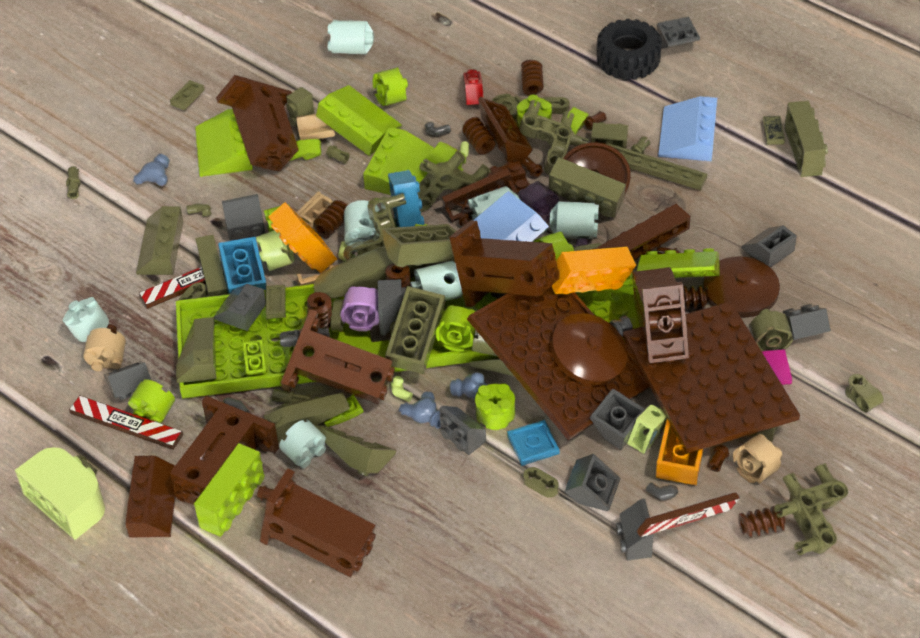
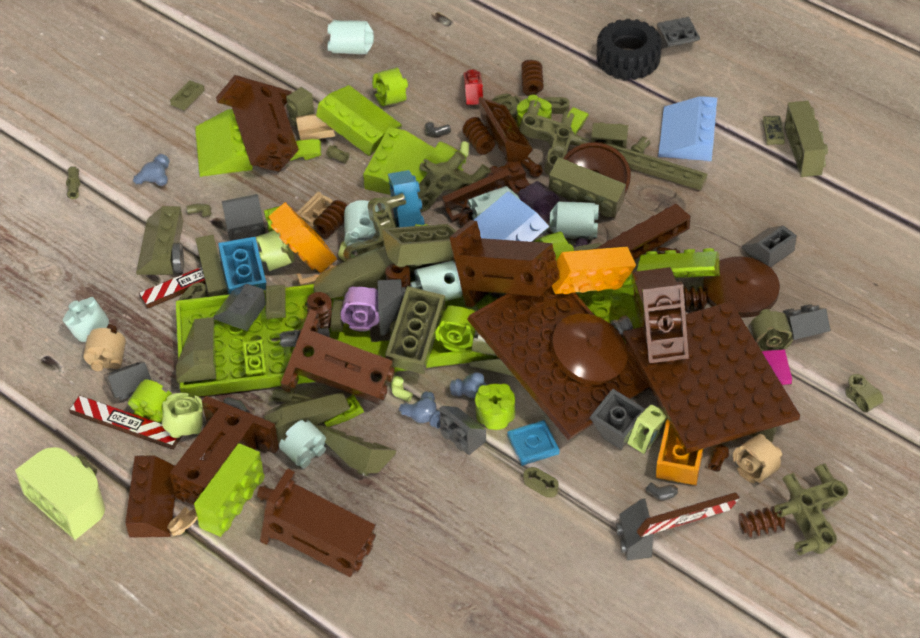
(178, 257): none -> dark grey piece
(182, 415): none -> yellowish green brick
(182, 521): none -> tan plate
(592, 483): dark grey slope -> none
(597, 118): reddish brown pin -> none

